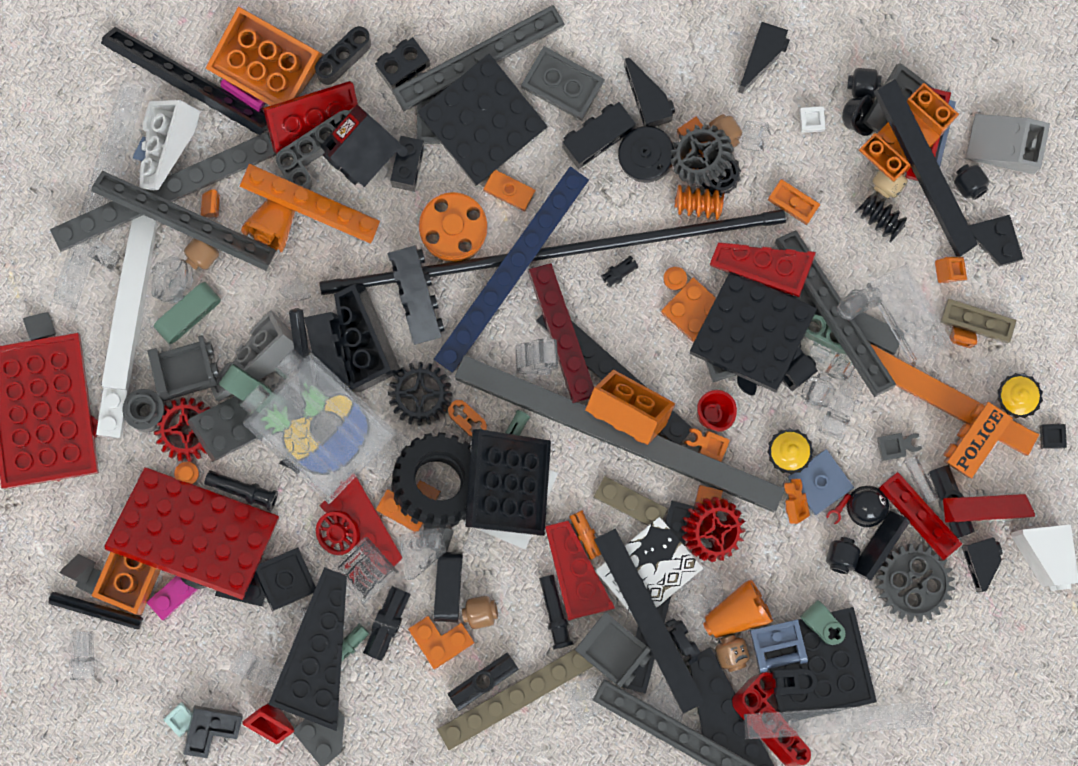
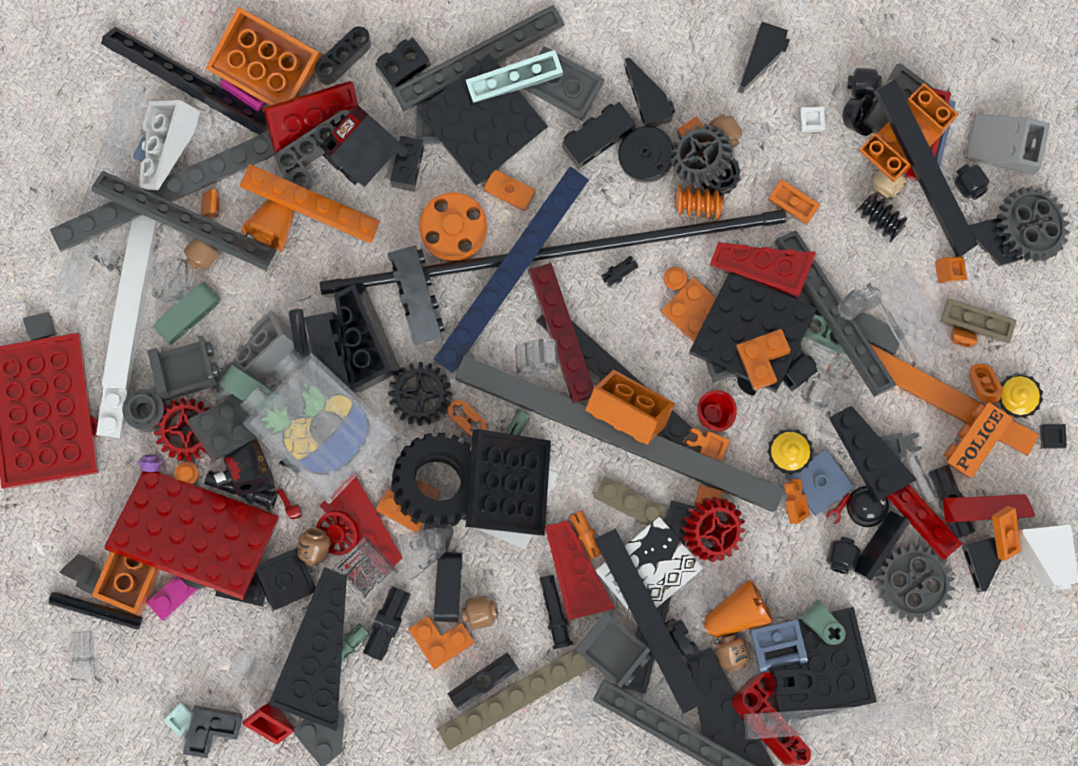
(150, 463): none -> medium lavender plate
(246, 470): none -> black torso
(292, 511): none -> red hand
(313, 546): none -> medium nougat head
(515, 76): none -> light aqua slope
(756, 356): none -> orange plate
(872, 457): none -> black wing
(985, 383): none -> orange plate
(1006, 533): none -> orange plate
(1026, 204): none -> dark grey gear

